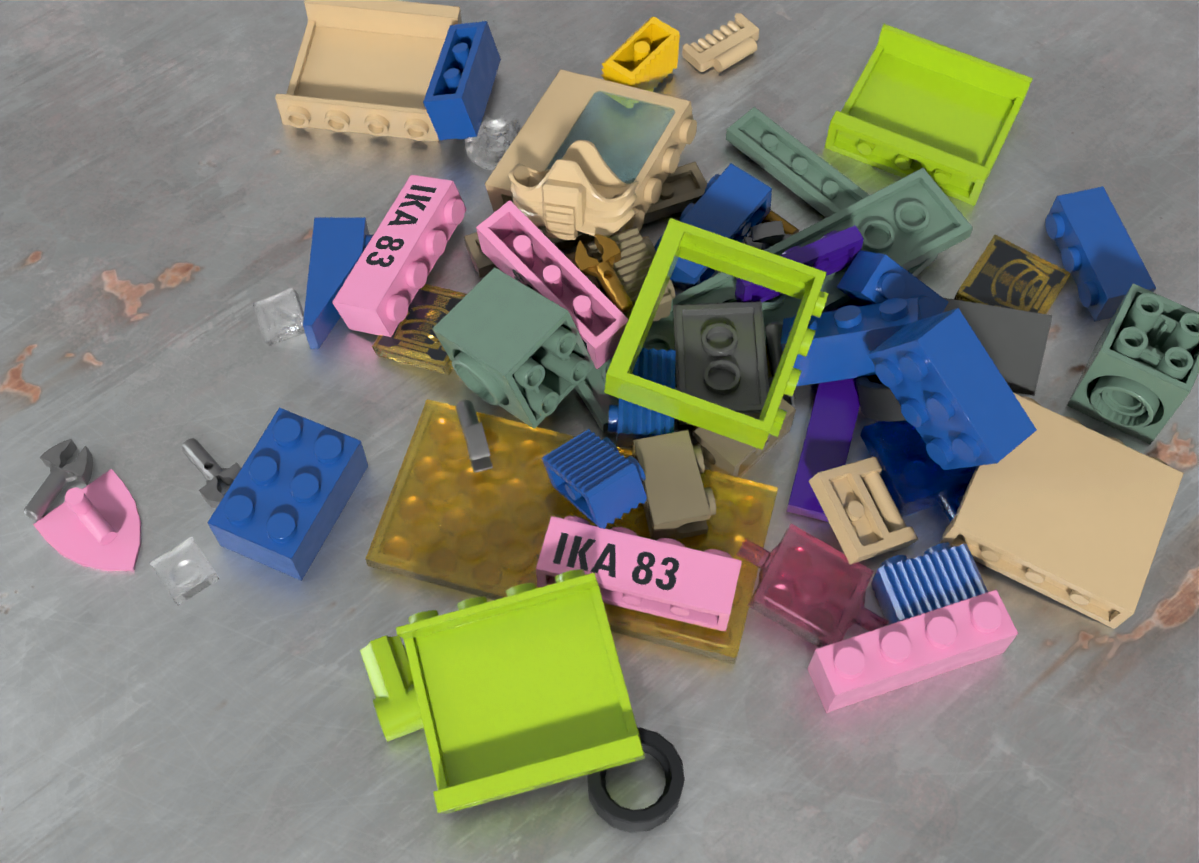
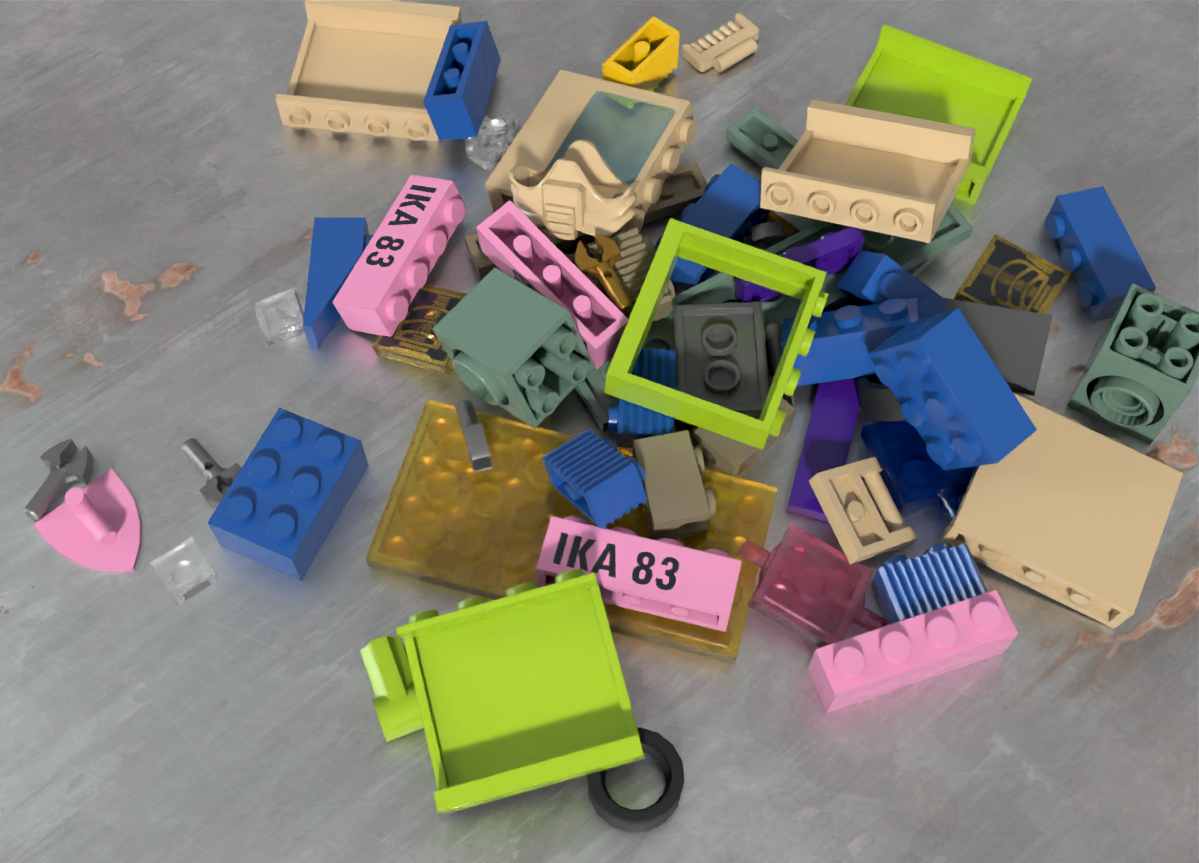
(871, 171): none -> tan panel

